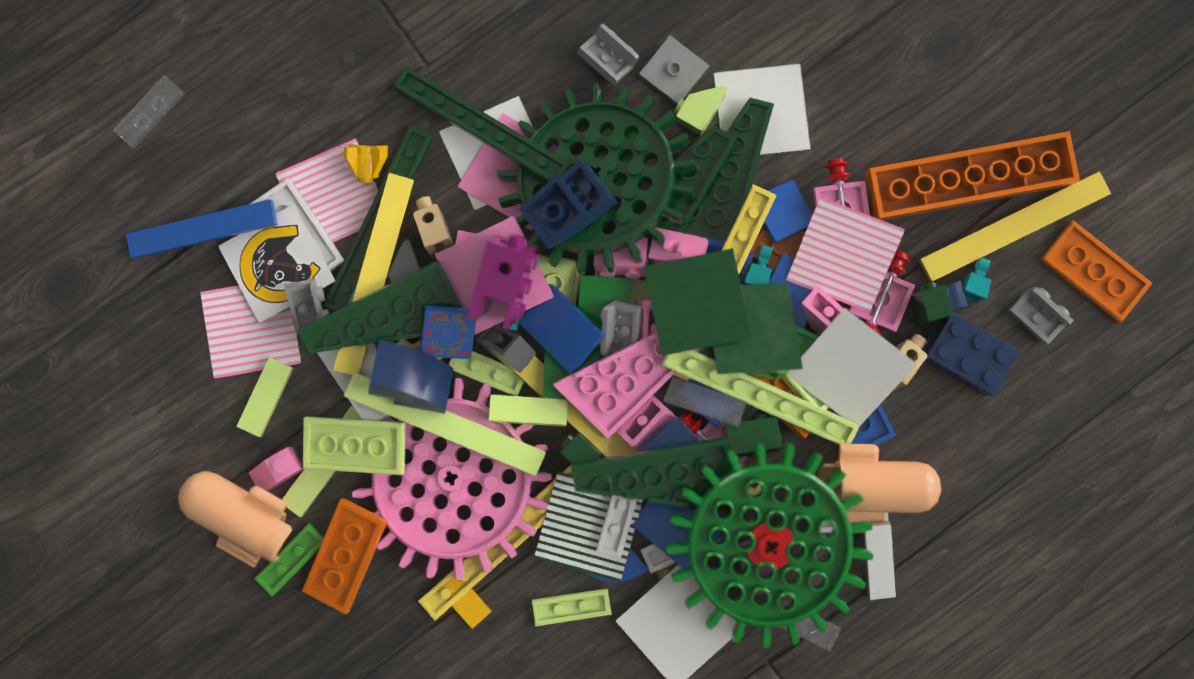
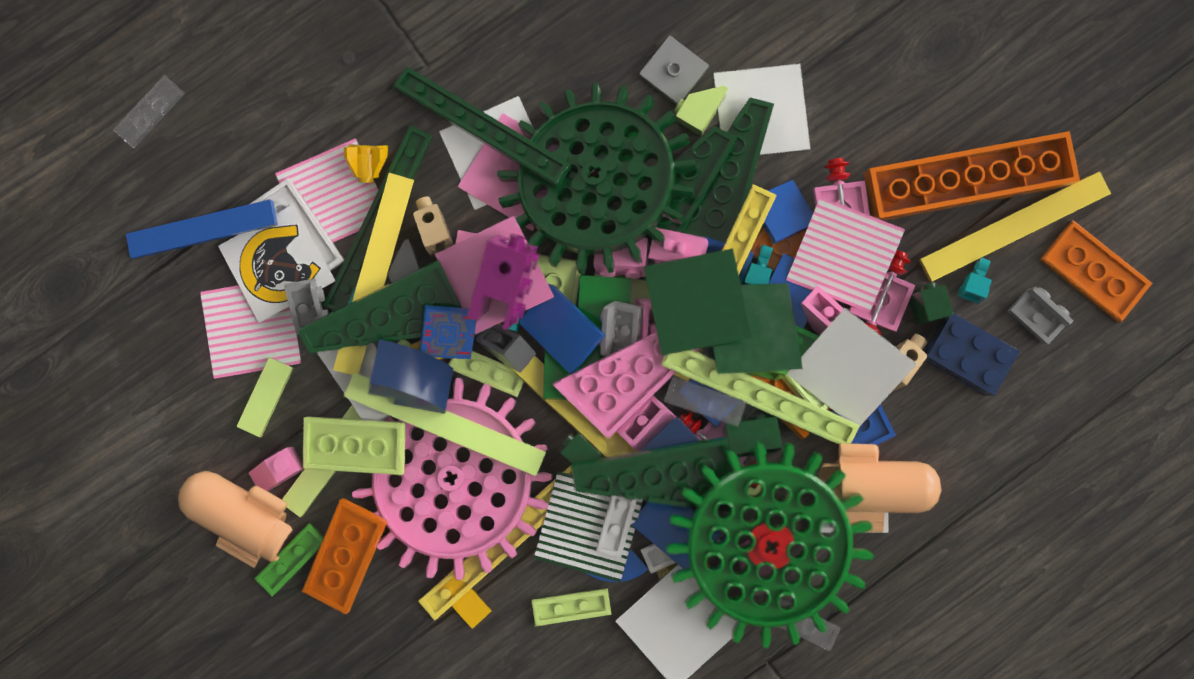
(528, 410): yellowish green tile -> none
(567, 204): dark blue slope -> none
(608, 55): light grey bracket -> none
(880, 569): white tile -> none
(956, 295): dark blue brick -> none

